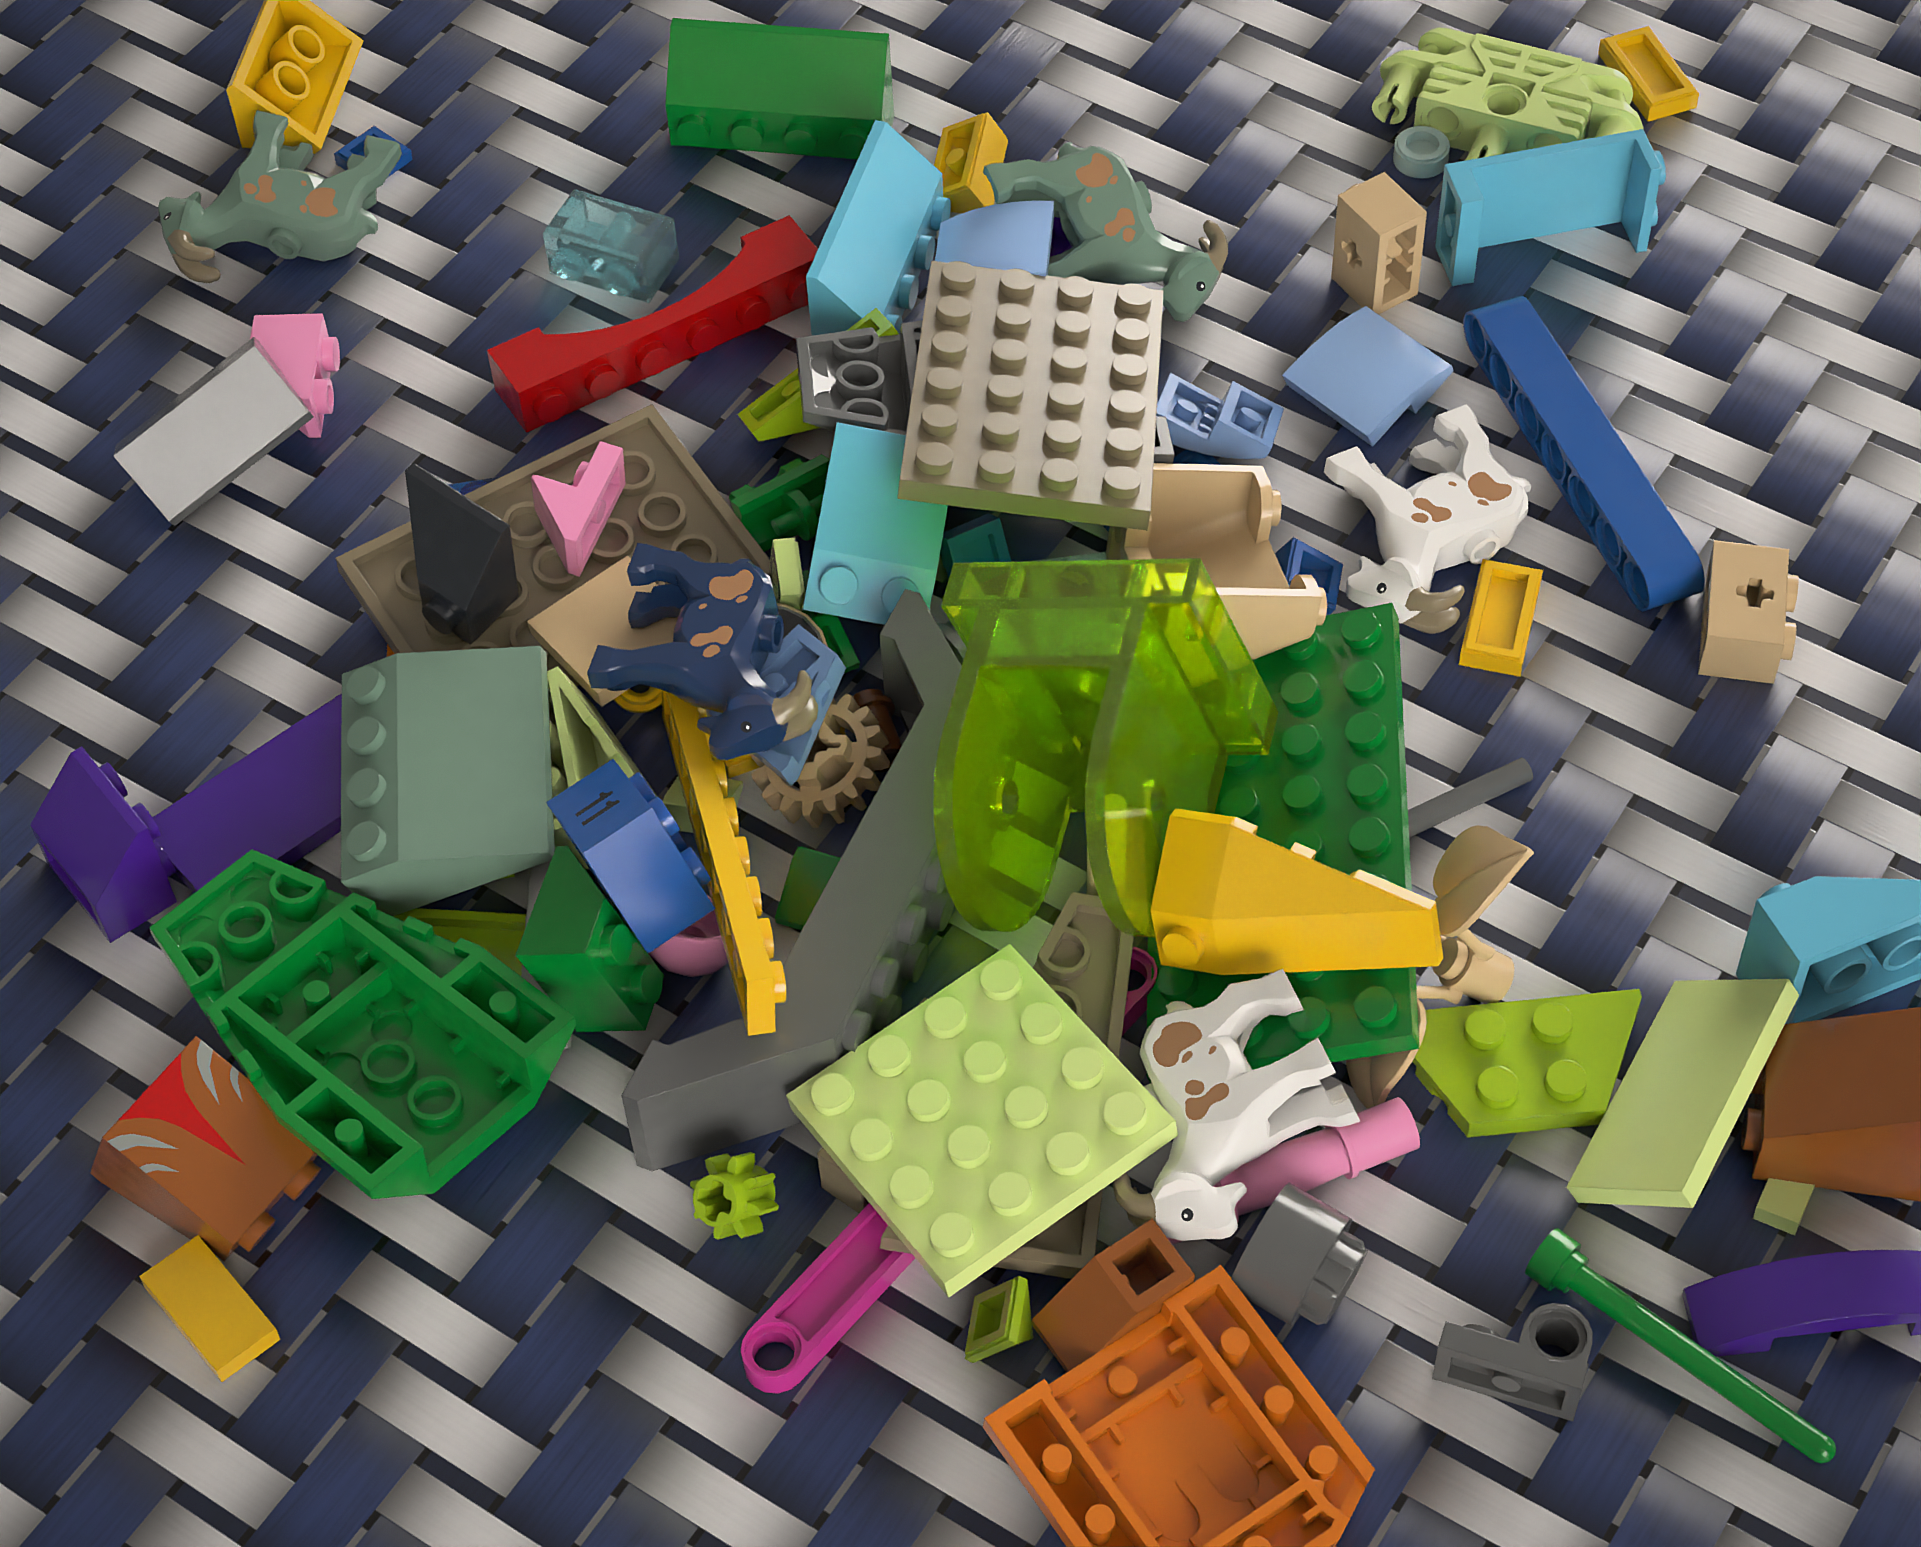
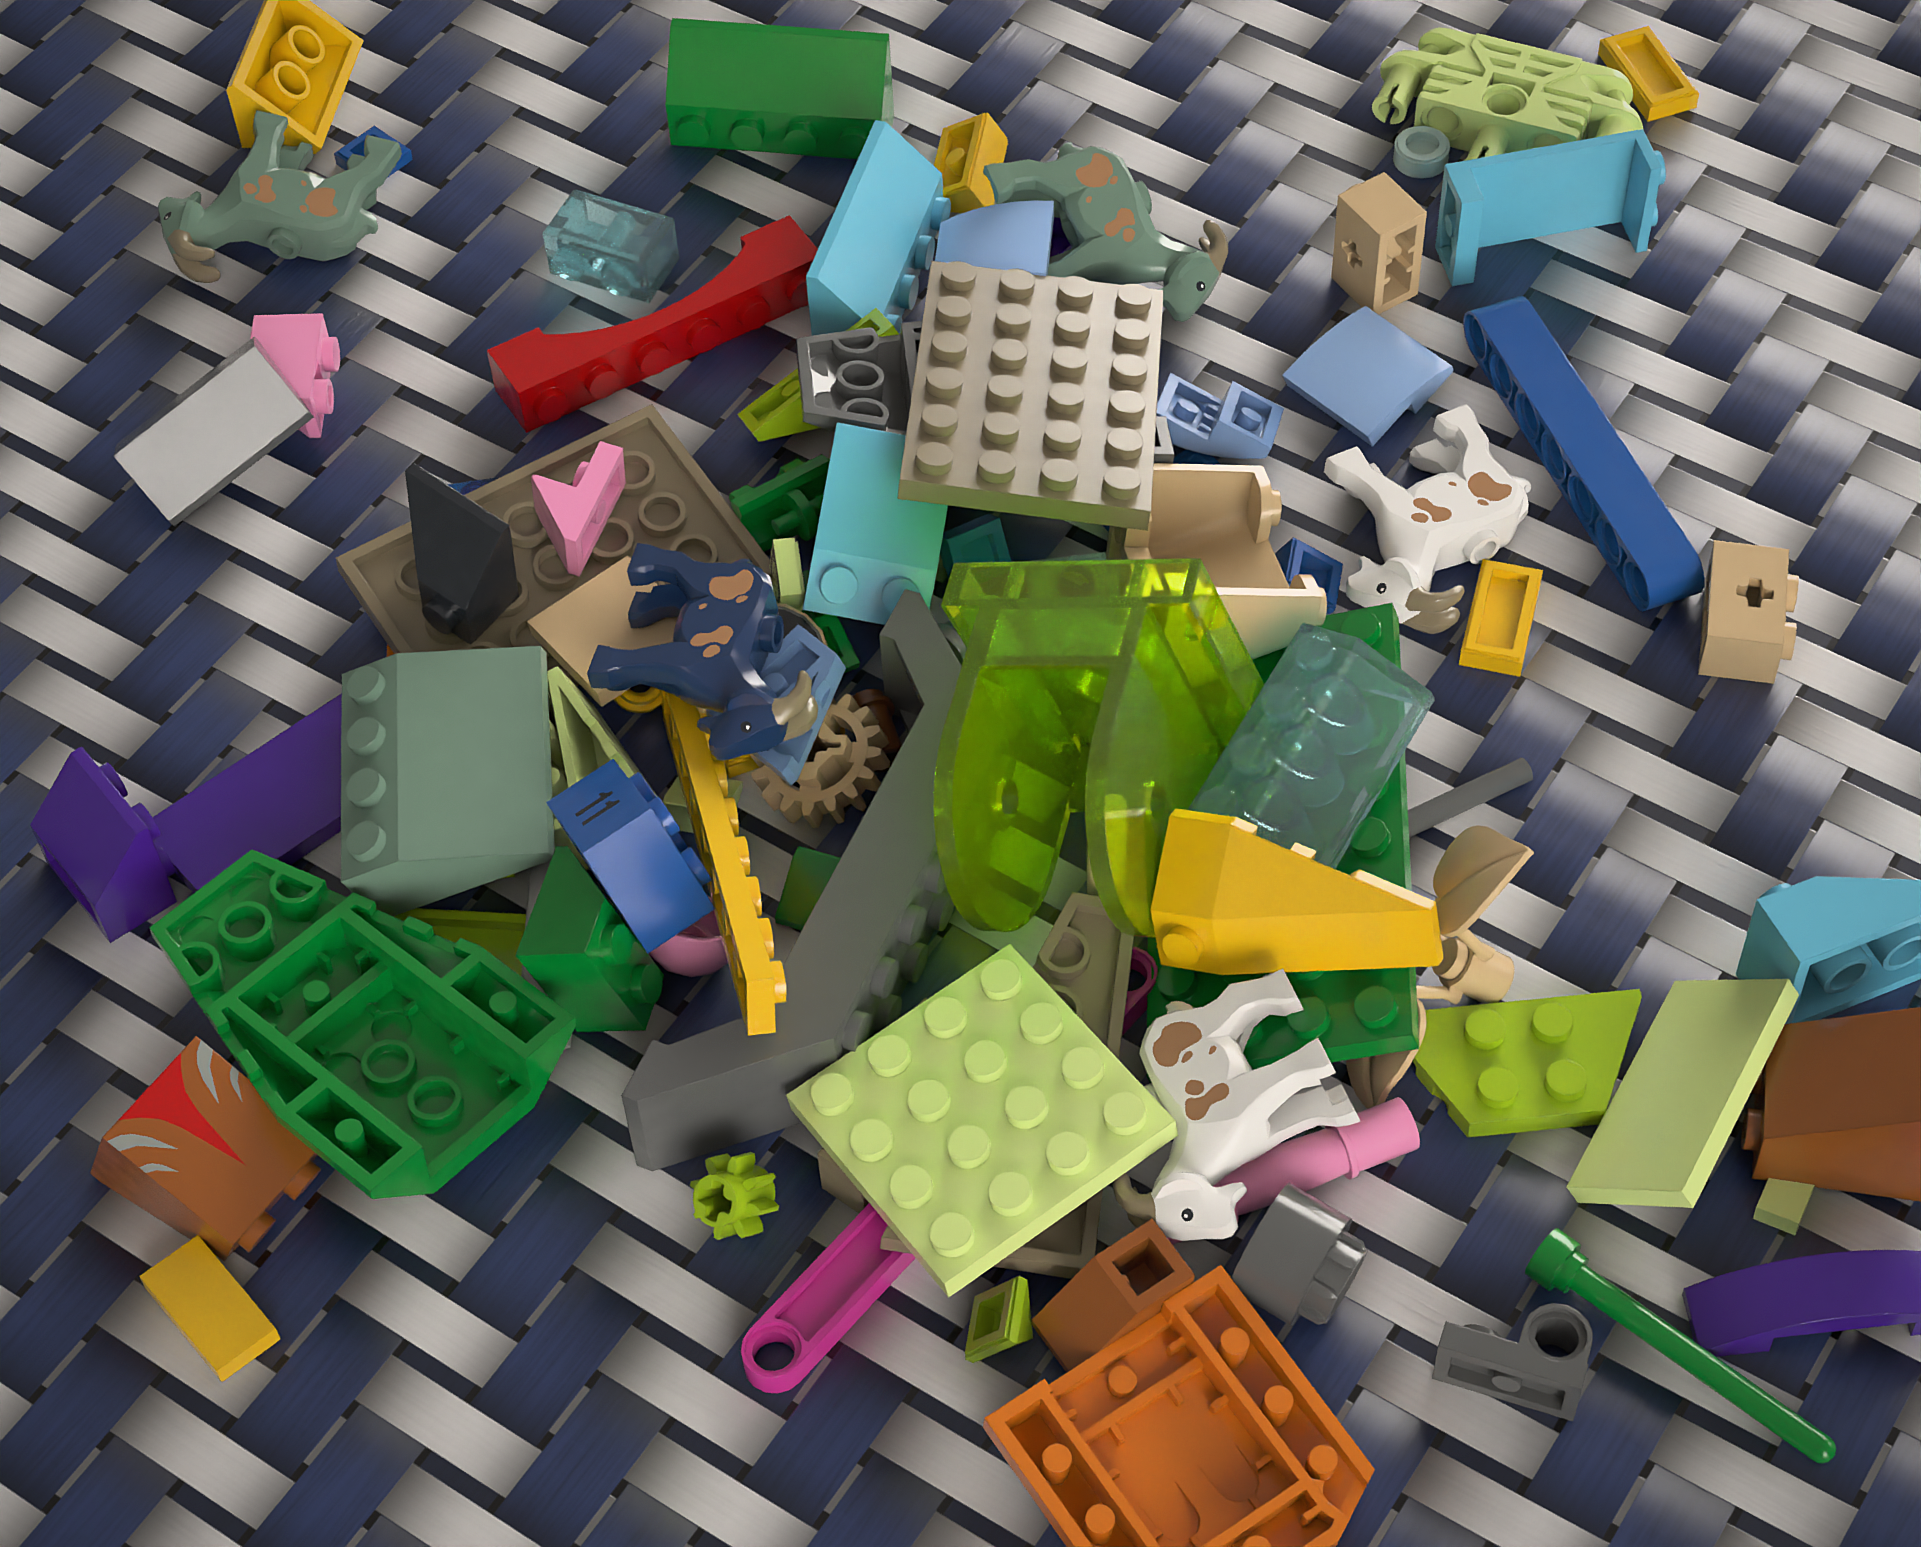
(1317, 744): none -> clear light blue slope

